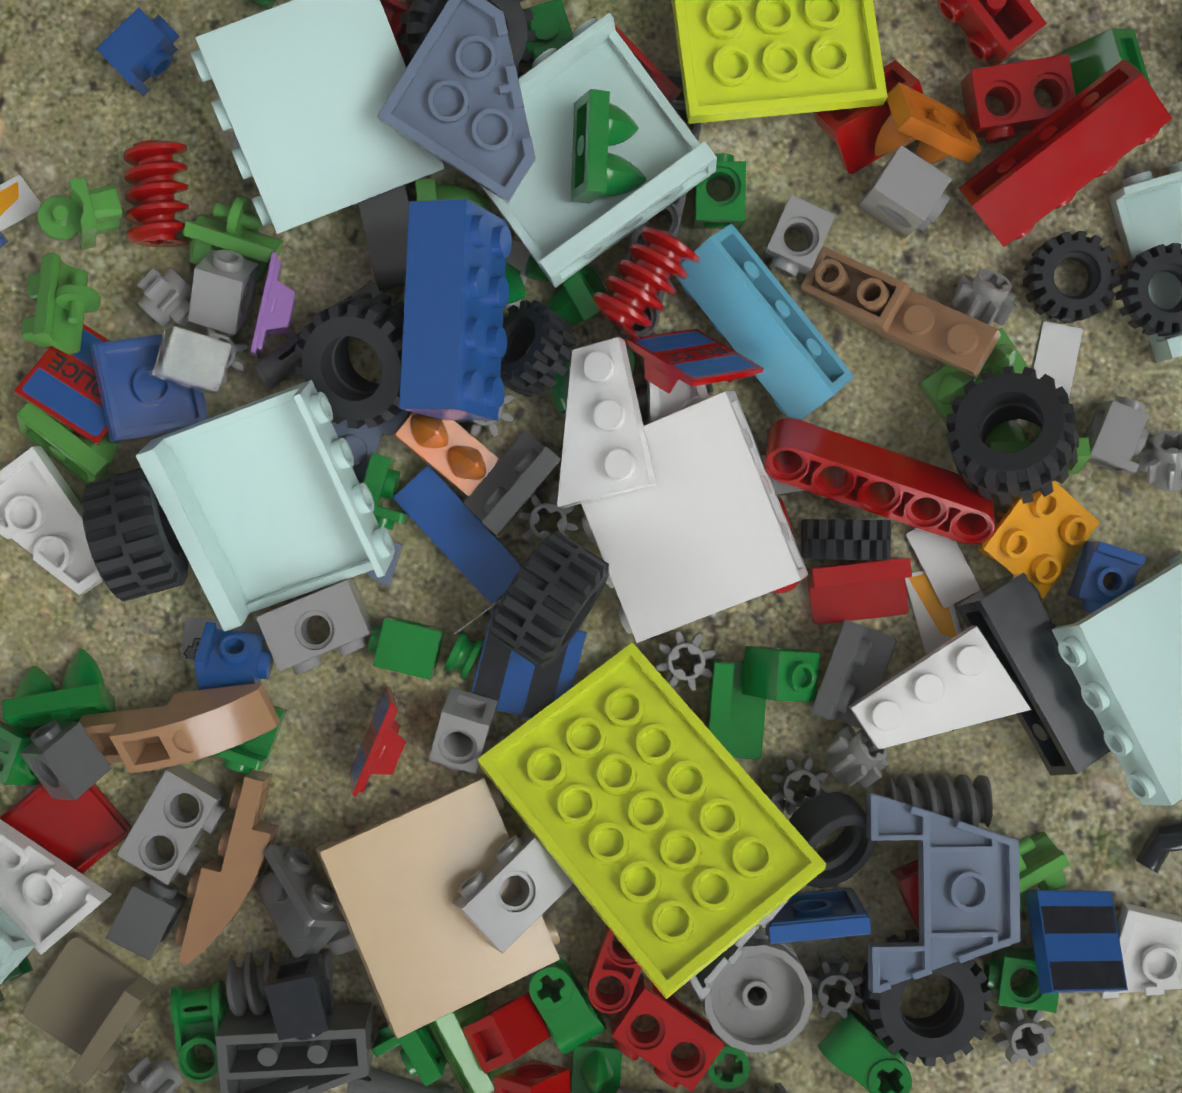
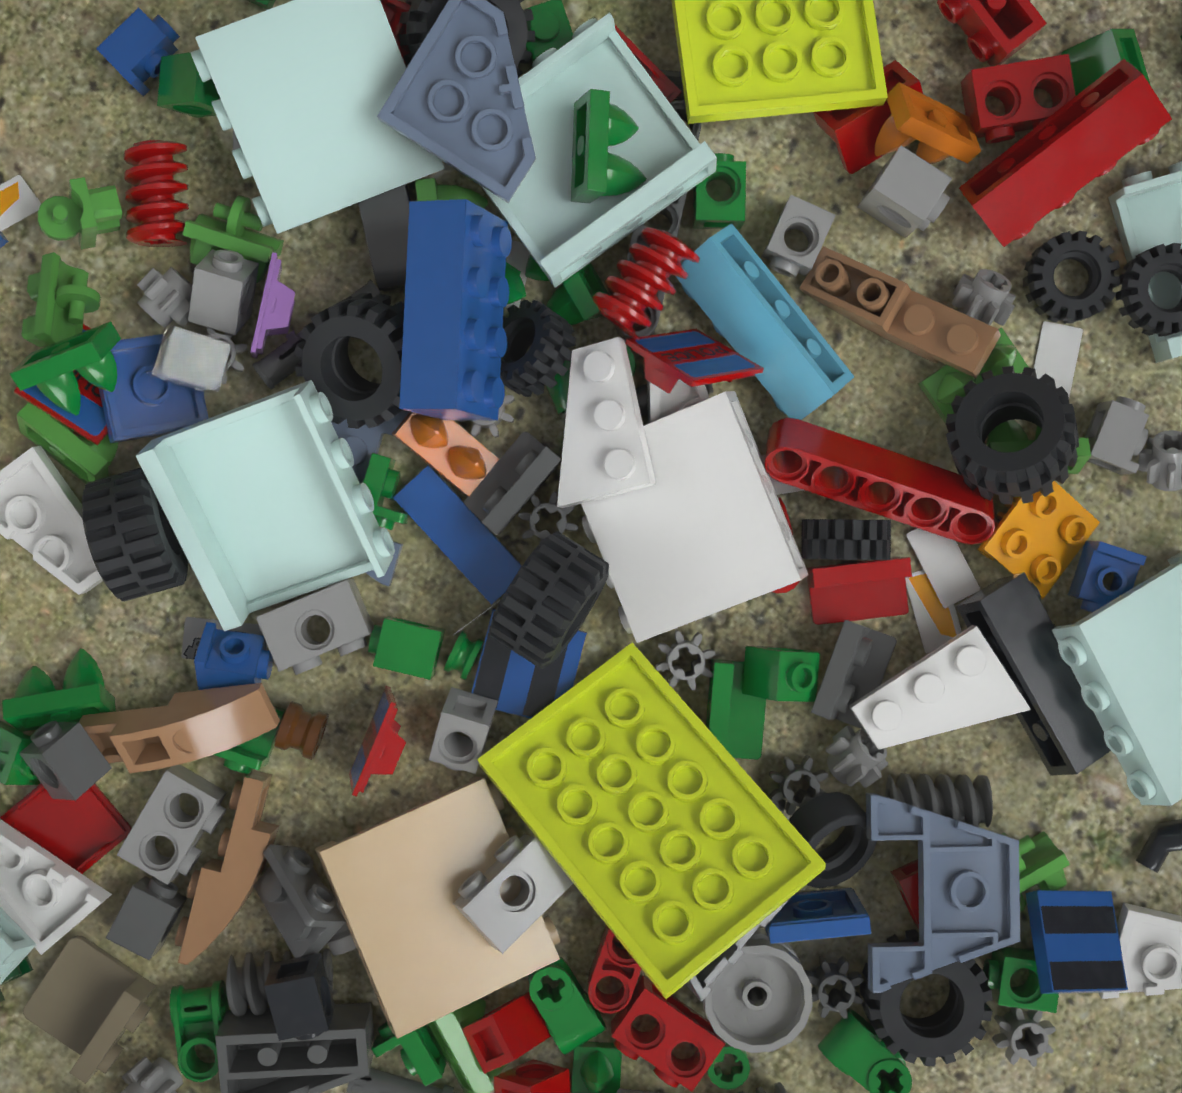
(53, 366): none -> green tile
(183, 88): none -> green brick
(301, 730): none -> reddish brown wheel

